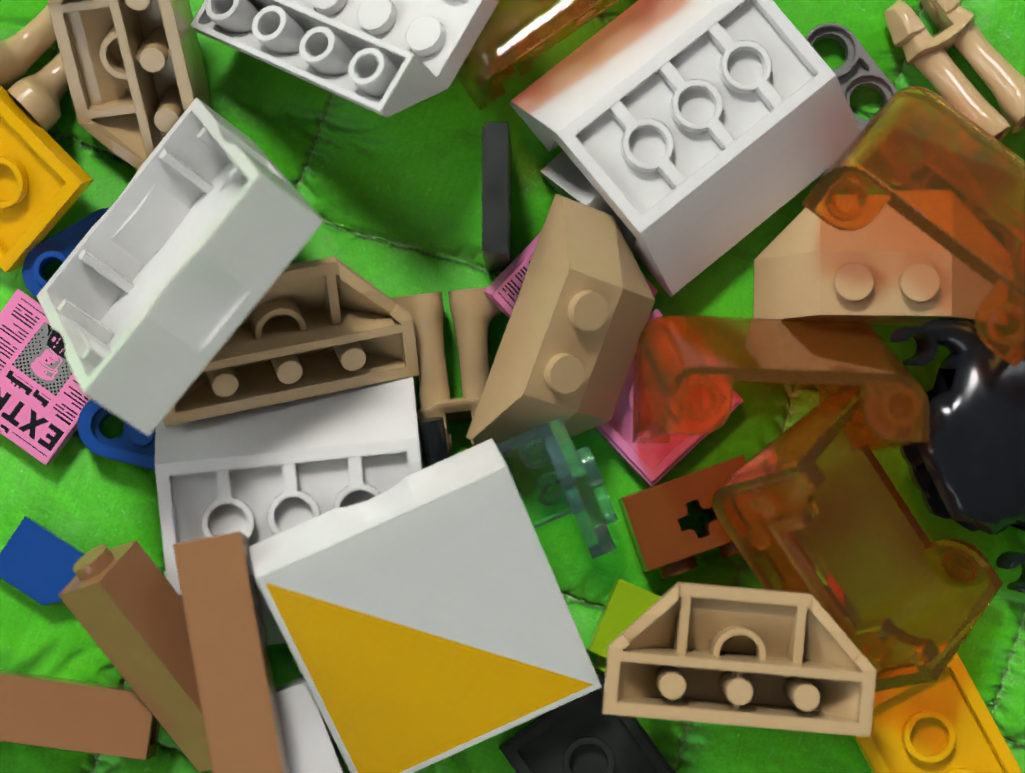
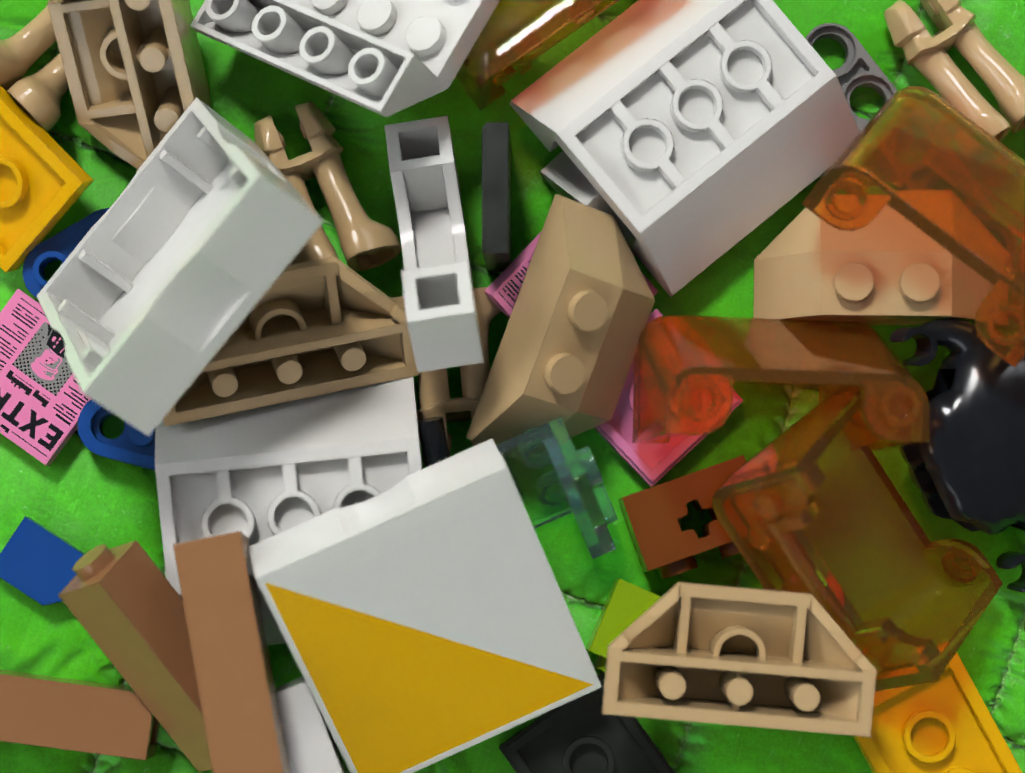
(361, 239): none -> tan piece
(434, 245): none -> white arch

